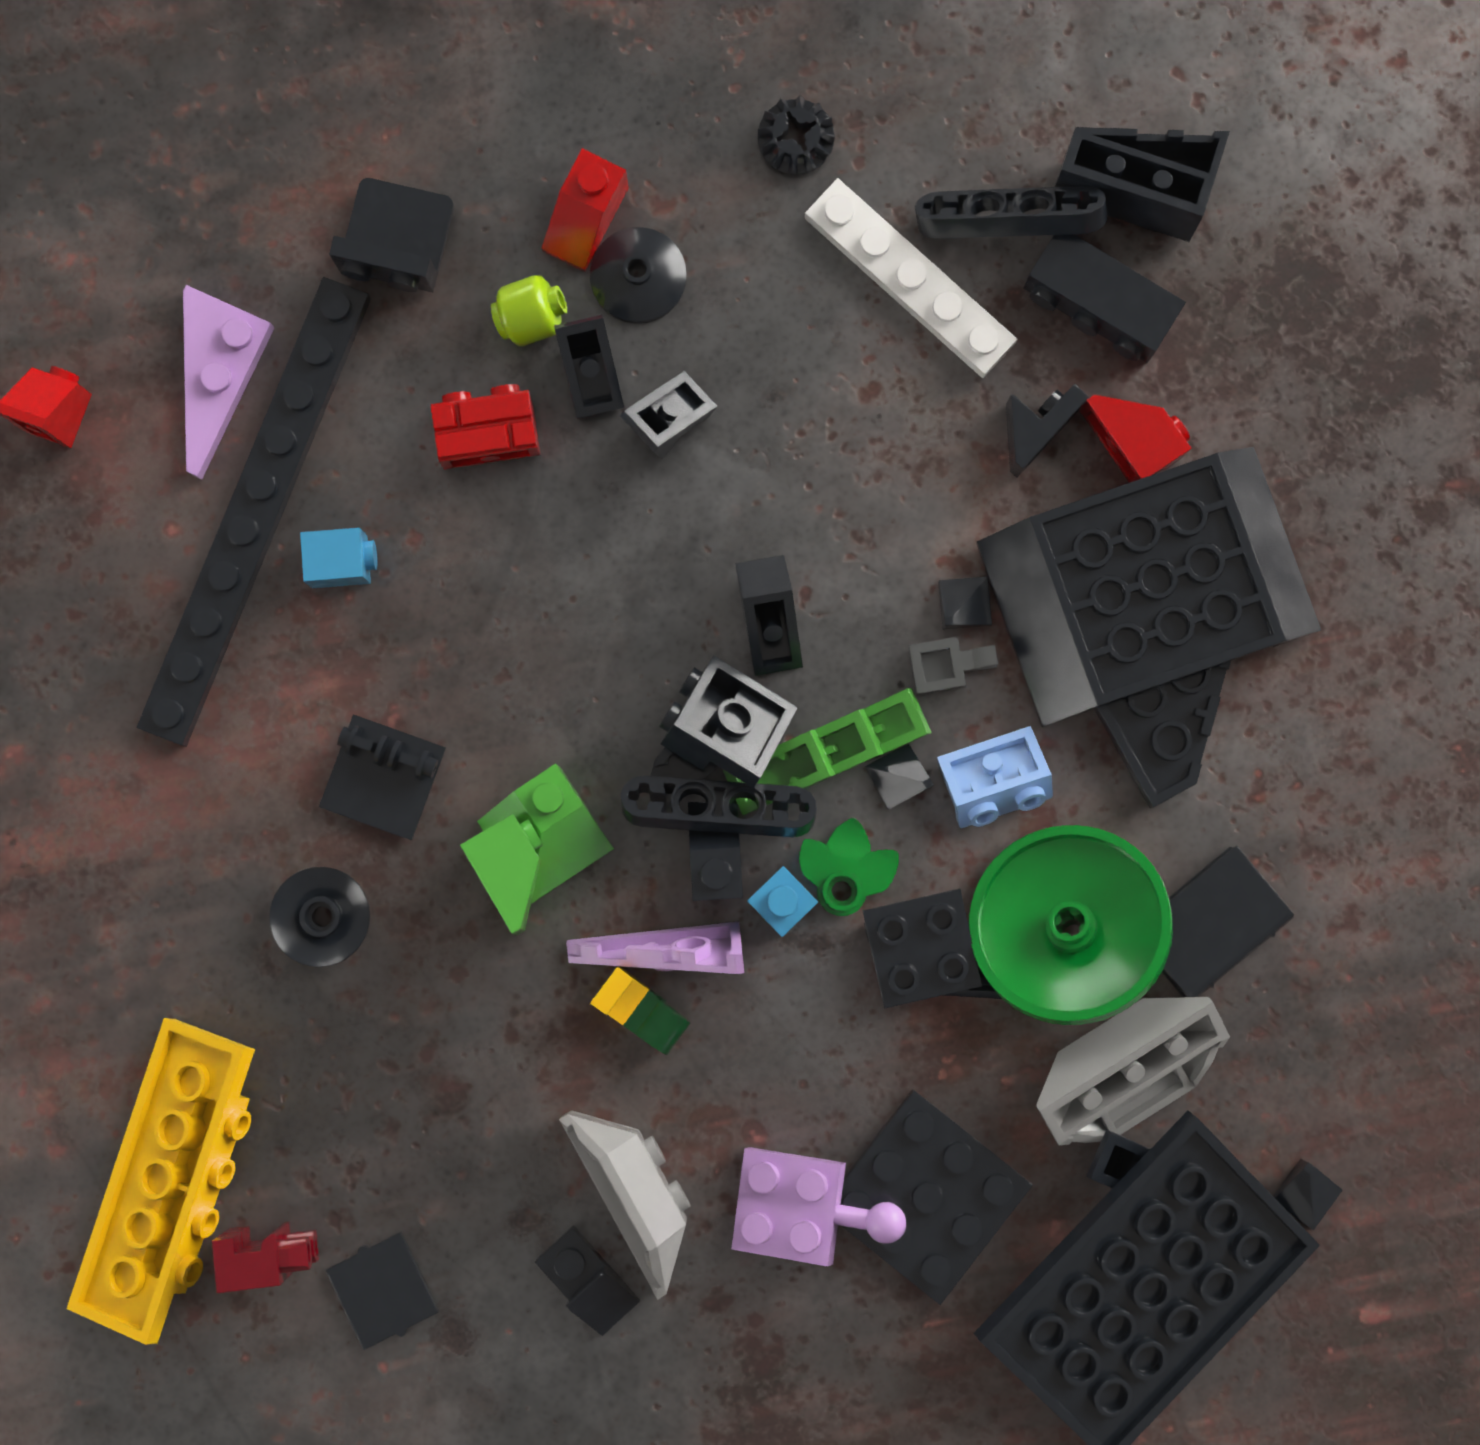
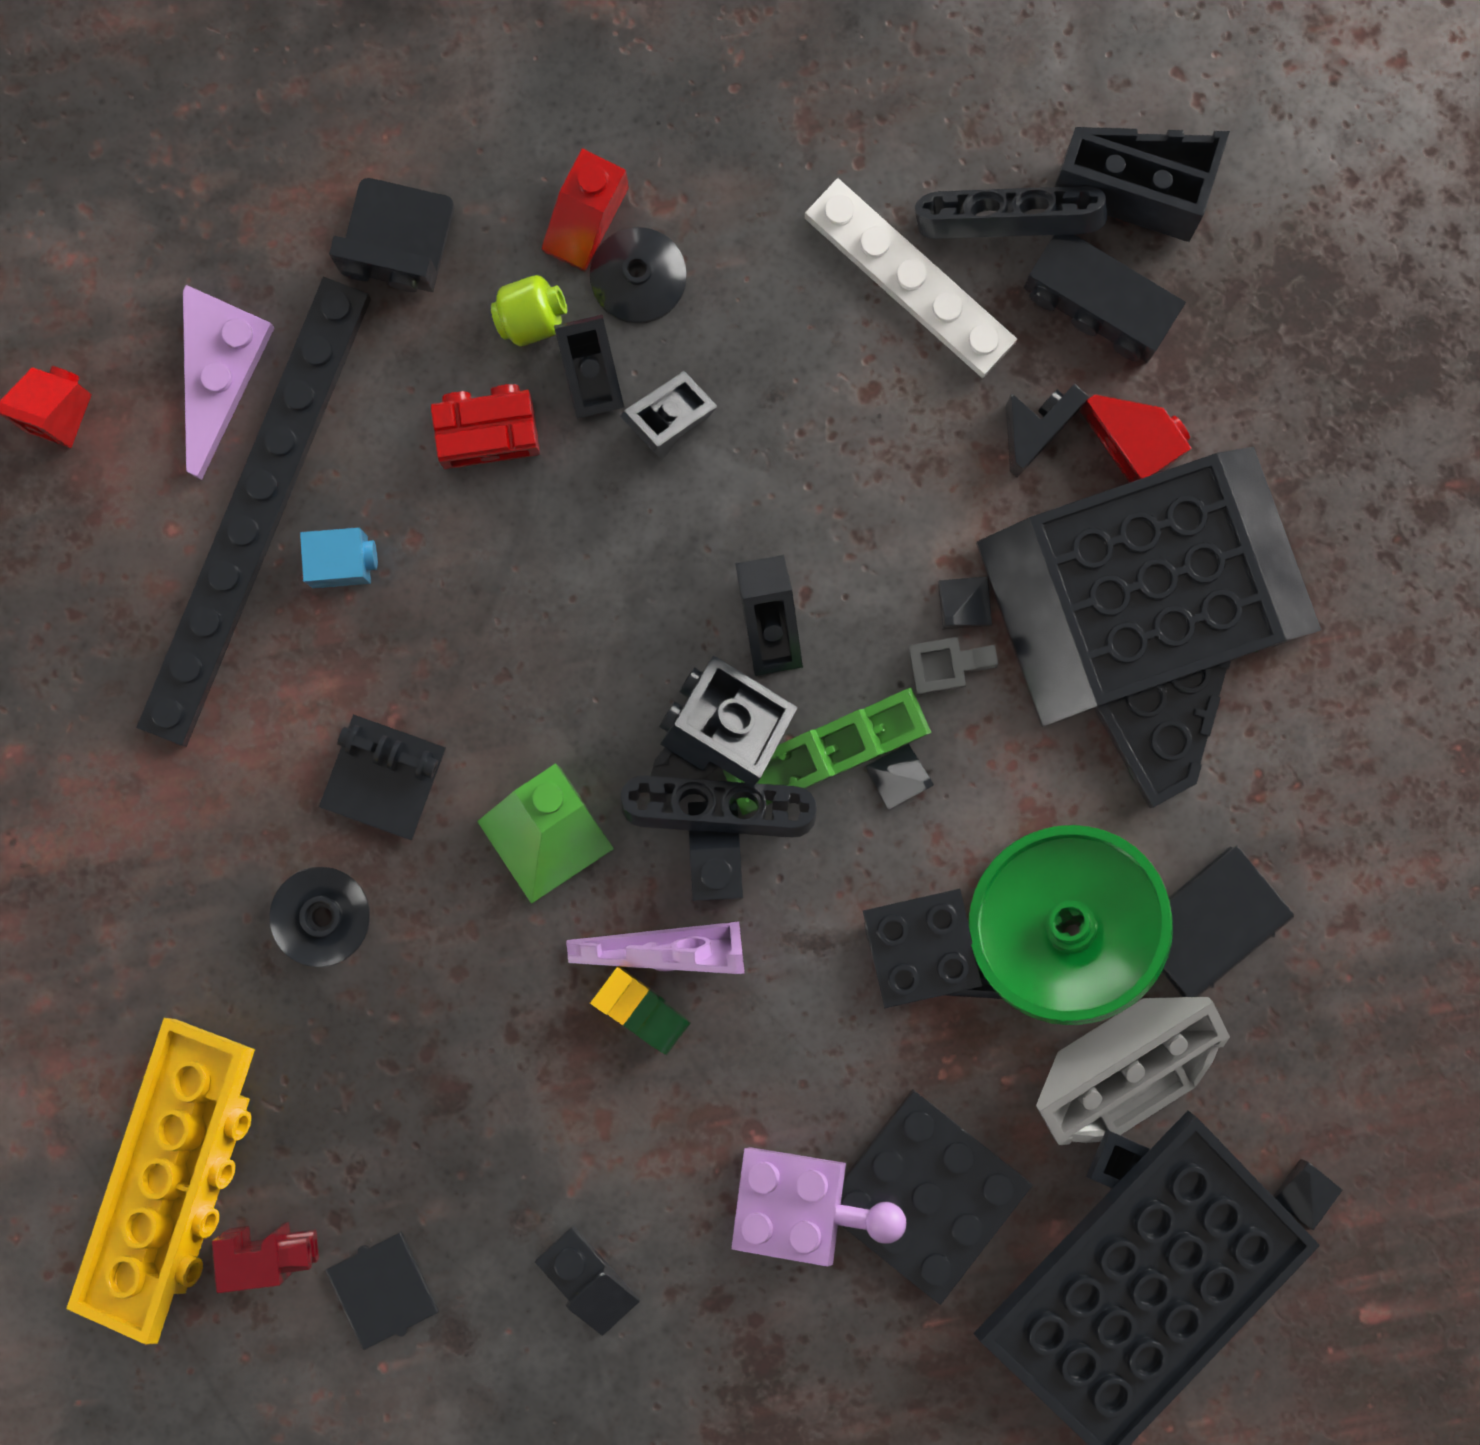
(507, 867): bright green slope -> none
(634, 1191): light grey wedge -> none
(782, 901): dark azure brick -> none
(787, 155): black gear -> none
(850, 861): green plate -> none
(996, 777): light blue bracket -> none

